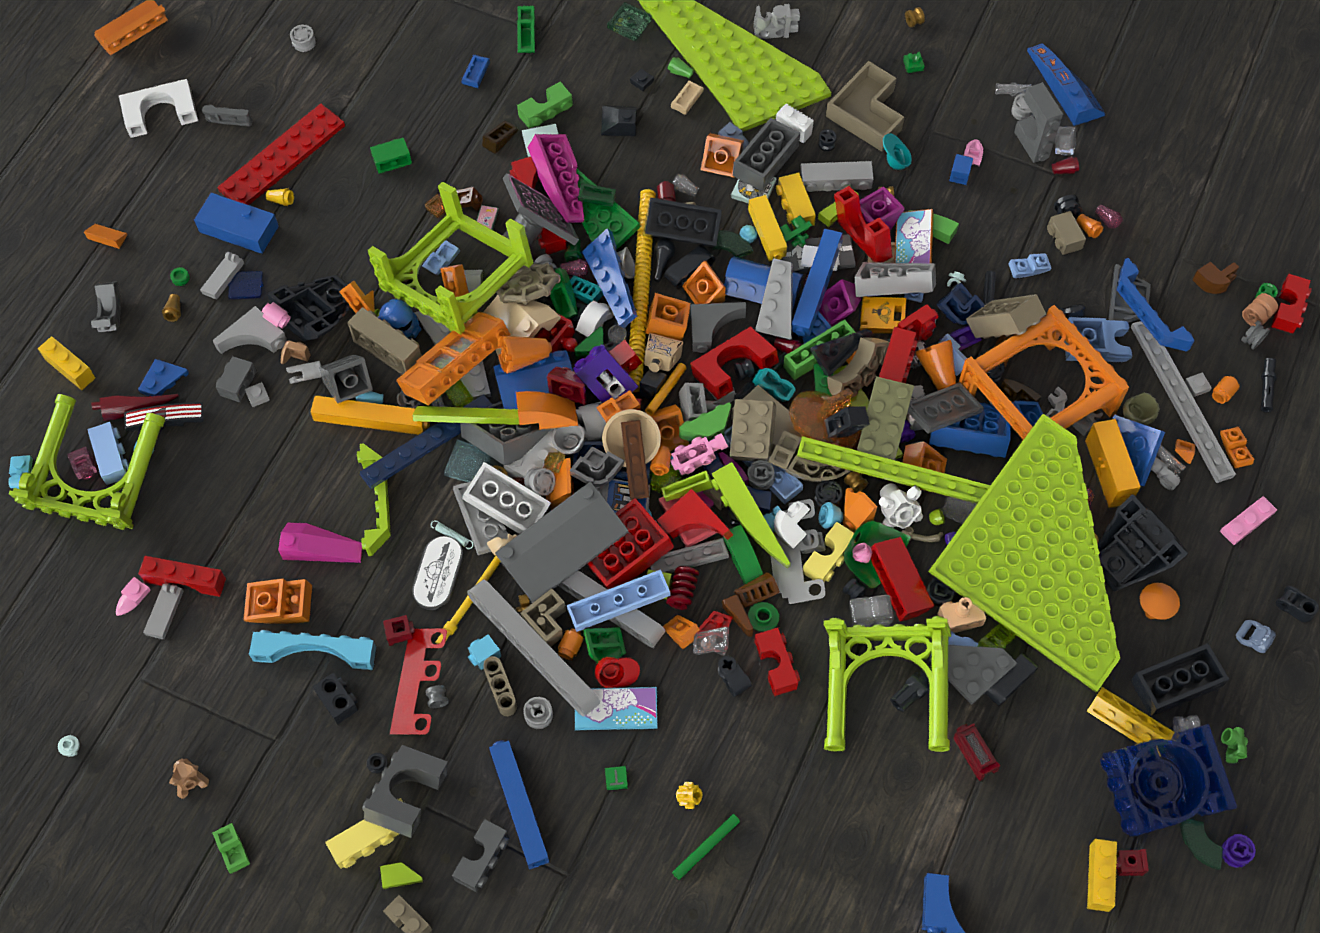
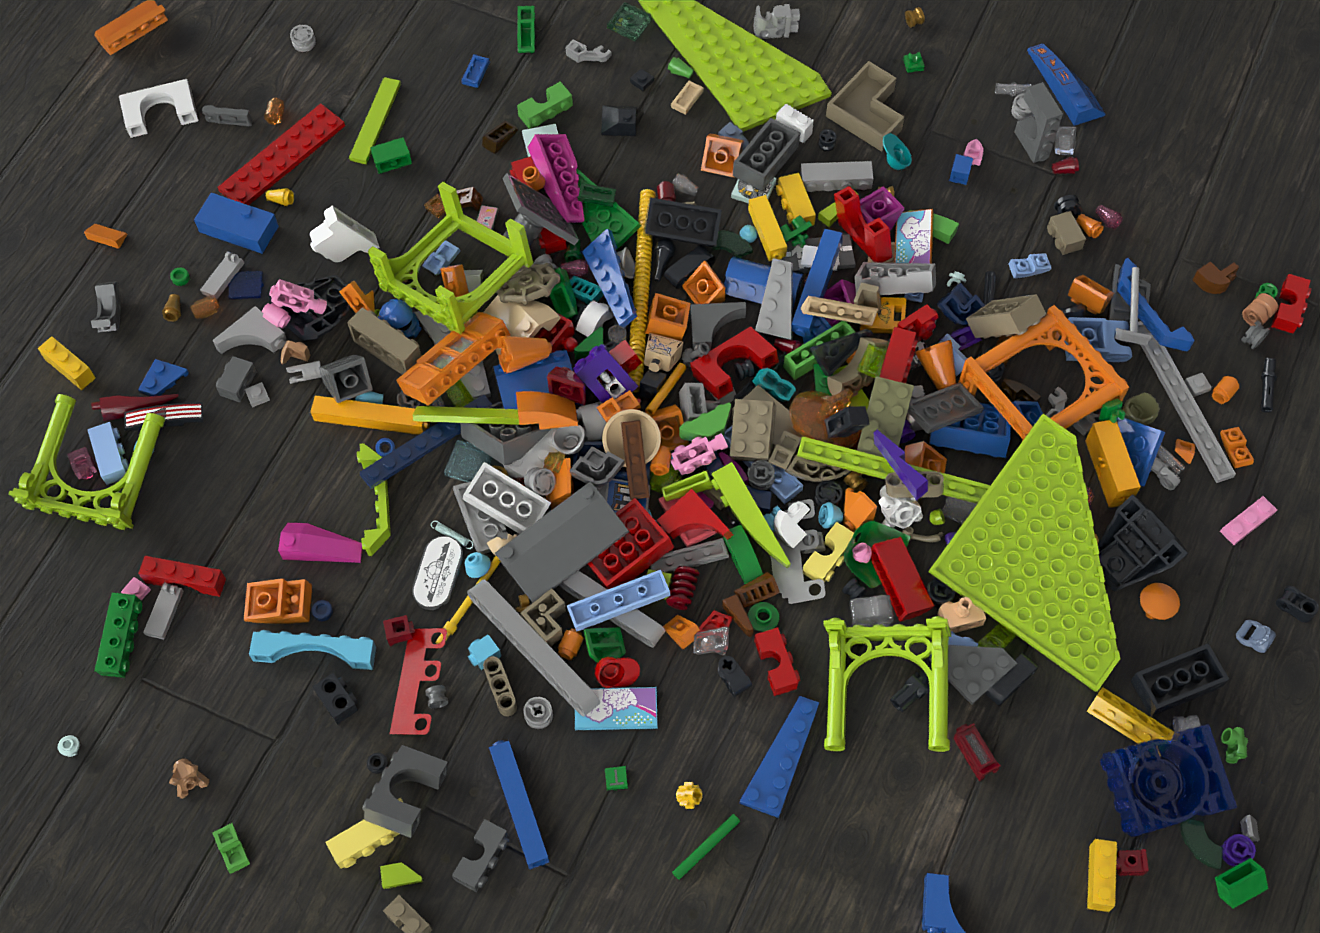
(18, 466): medium azure plate -> none
(118, 635): none -> green brick
(205, 307): none -> clear orange brick
(274, 111): none -> clear orange brick
(296, 298): none -> bright pink brick
(322, 610): none -> dark blue tile
(341, 236): none -> white brick
(375, 120): none -> lime tile
(381, 442): none -> blue brick
(477, 565): none -> medium azure cone
(533, 178): none -> orange brick
(596, 55): none -> light grey piece
(690, 355): none -> dark grey bar
(774, 776): none -> blue wing
(839, 310): none -> tan slope
(868, 296): none -> dark tan panel
(872, 361): none -> clear neon green slope
(895, 457): none -> dark purple slope
(896, 489): none -> dark tan beam
(1090, 294): none -> orange slope
(1112, 410): none -> green tile
(1132, 334): none -> light grey piece
(1241, 883): none -> green brick
(1249, 828): none -> light grey slope

